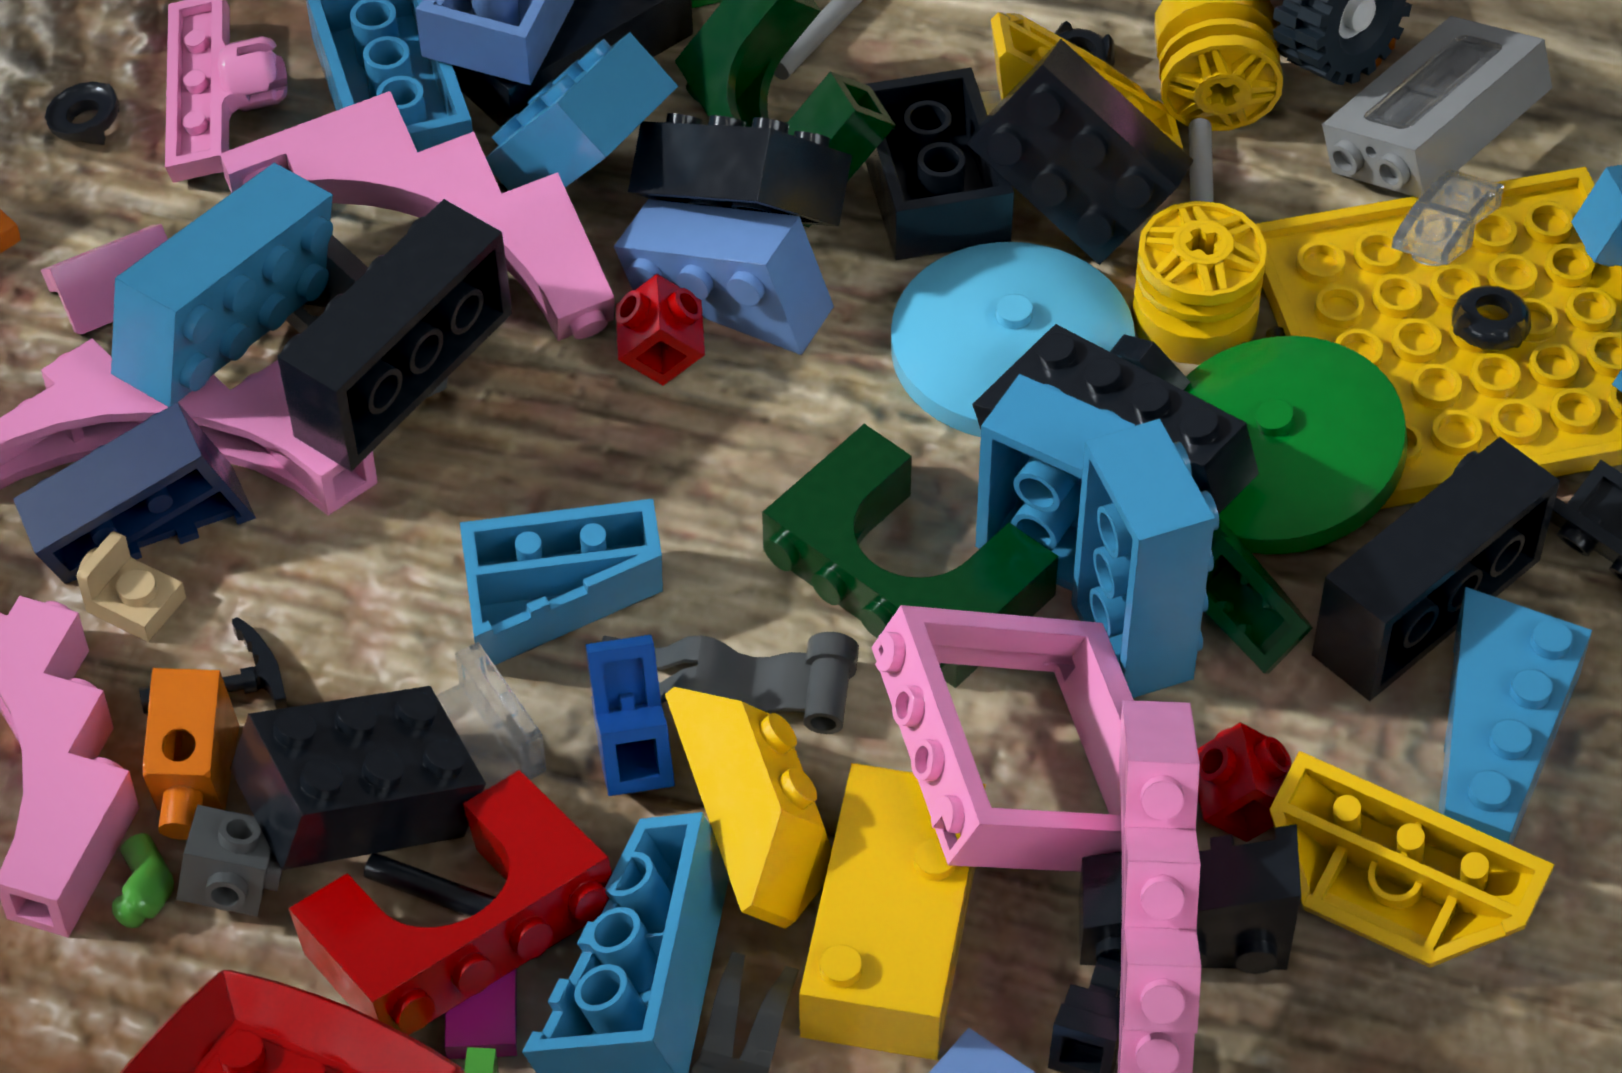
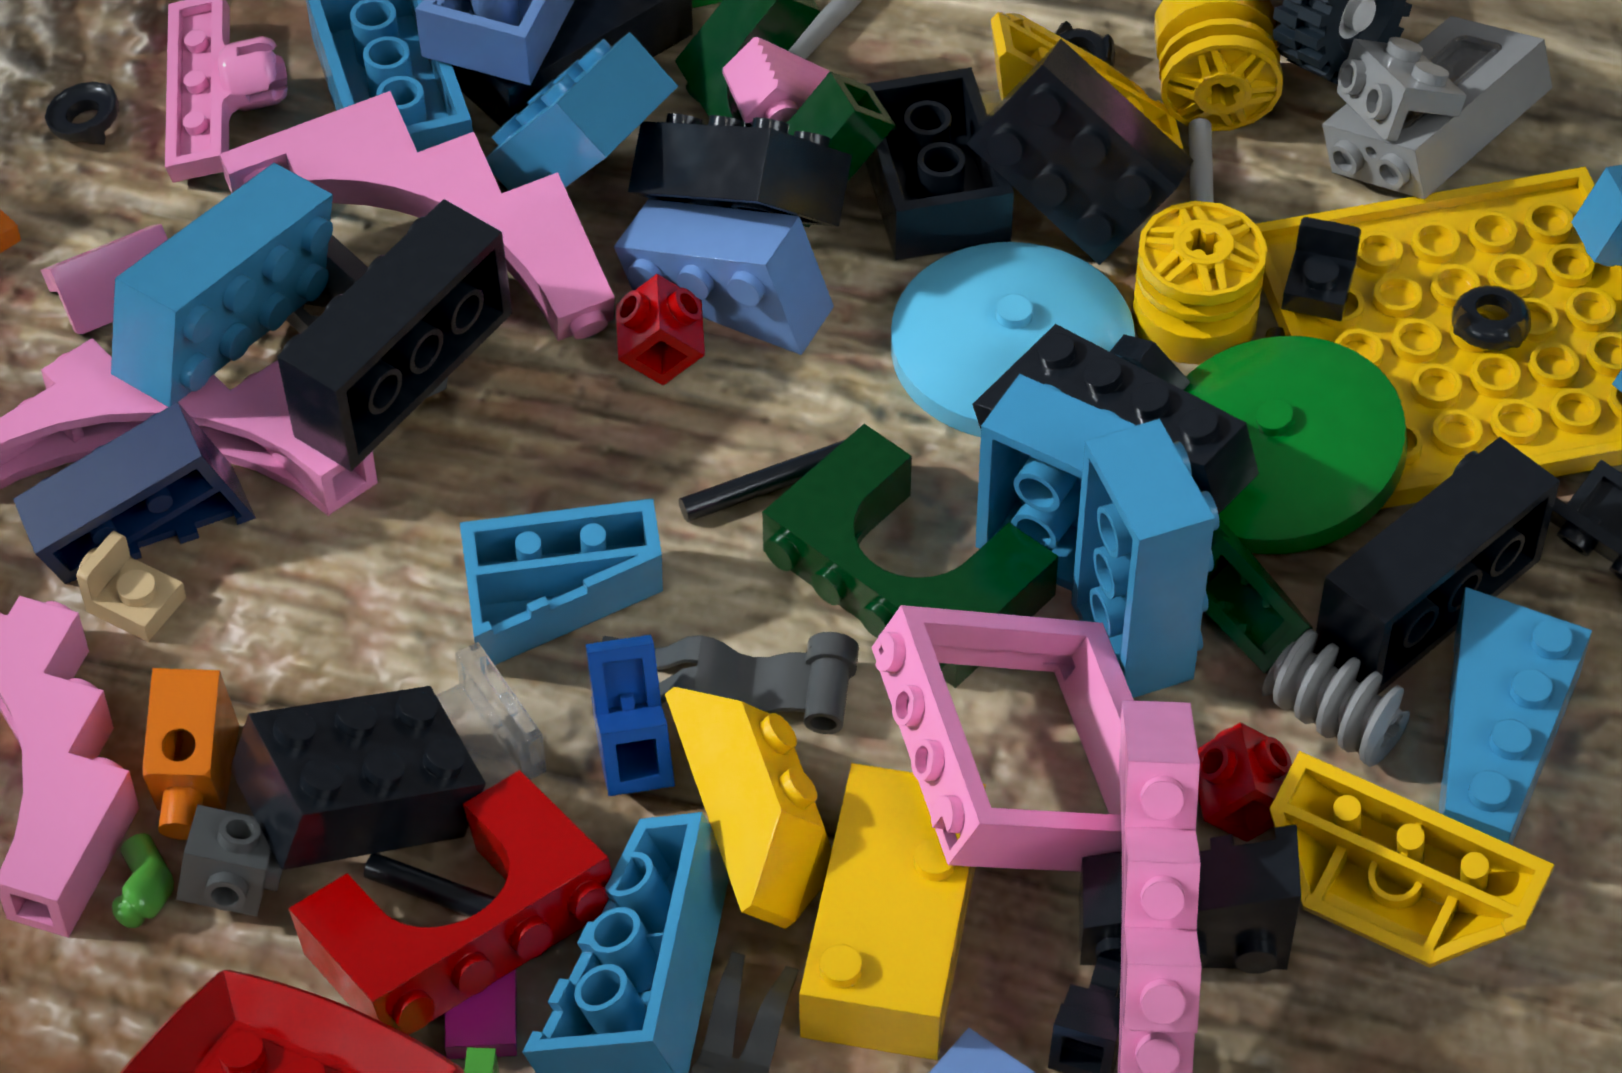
(262, 676): black piece -> none
(751, 484): none -> black bar
(770, 81): none -> bright pink brick
(1322, 268): none -> black bracket
(1336, 699): none -> light grey piece
(1393, 78): none -> light grey bracket
(1446, 216): clear slope -> none

